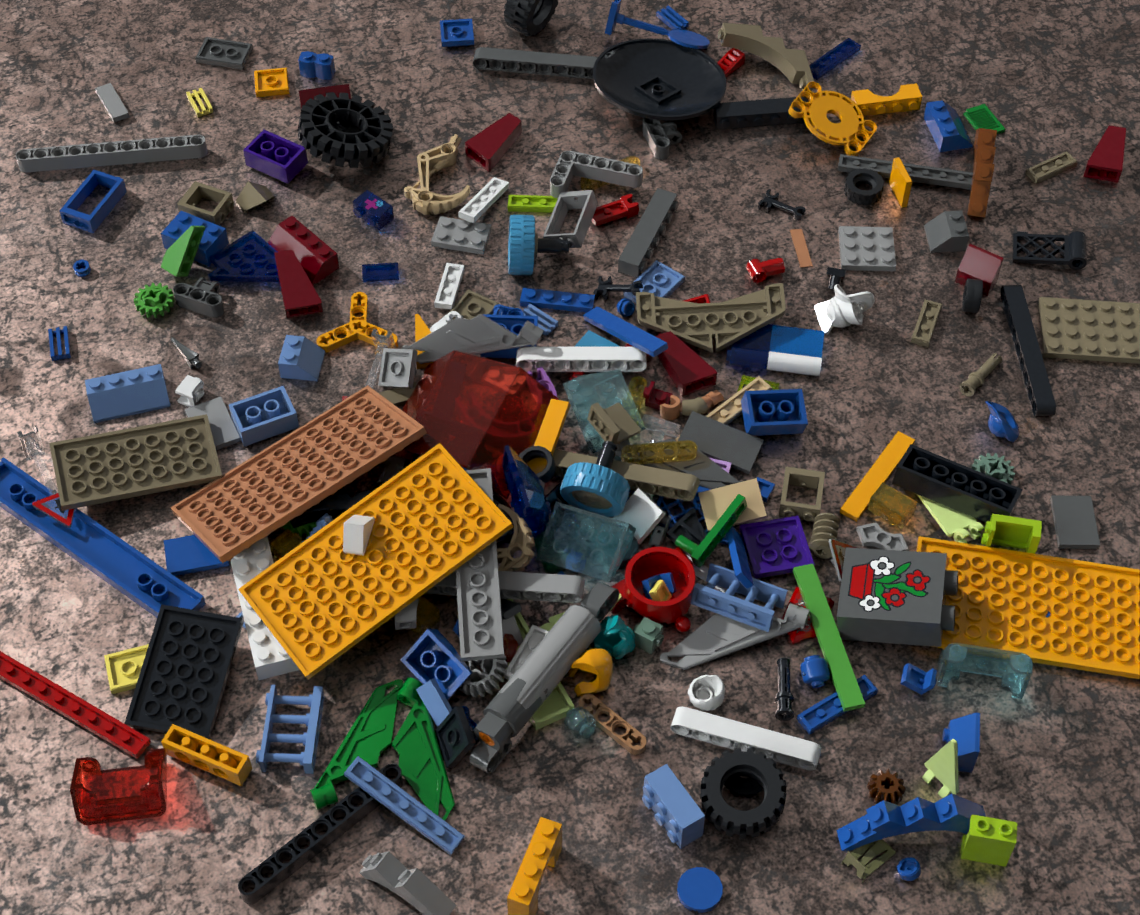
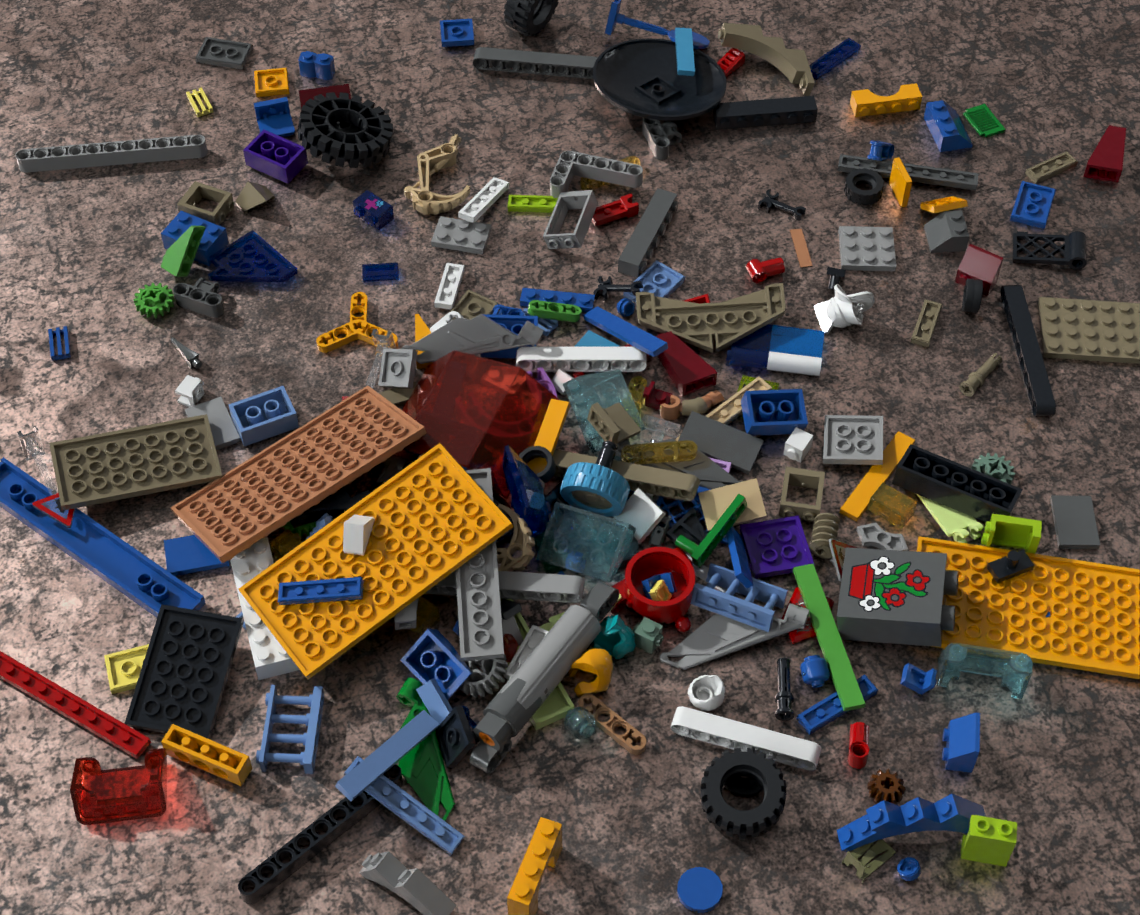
(81, 264): blue bush -> none
(91, 222): blue window -> none
(112, 102): light grey tile -> none
(127, 393): medium blue slope -> none
(274, 117): none -> blue bracket
(297, 290): dark red slope -> none
(300, 359): medium blue slope -> none
(313, 254): dark red slope -> none
(320, 591): none -> blue tile
(366, 738): green wing -> none
(387, 755): none -> medium blue tile
(494, 141): dark red slope -> none
(525, 244): dark azure wheel -> none
(560, 378): none -> white tile
(564, 312): none -> bright green beam
(673, 806): medium blue brick -> none
(674, 18): blue tile -> none
(684, 51): none -> dark azure tile
(766, 489): blue plate -> none
(798, 445): none -> white brick
(834, 103): light orange piece -> none
(853, 440): none -> light grey plate
(858, 745): none -> red piece
(881, 150): none -> blue piece
(943, 204): none -> light orange tile
(945, 768): yellowish green flag -> none
(982, 171): dark orange arch -> none
(1002, 422): blue hat -> none
(1010, 566): none -> black tile
(1033, 204): none -> blue tile

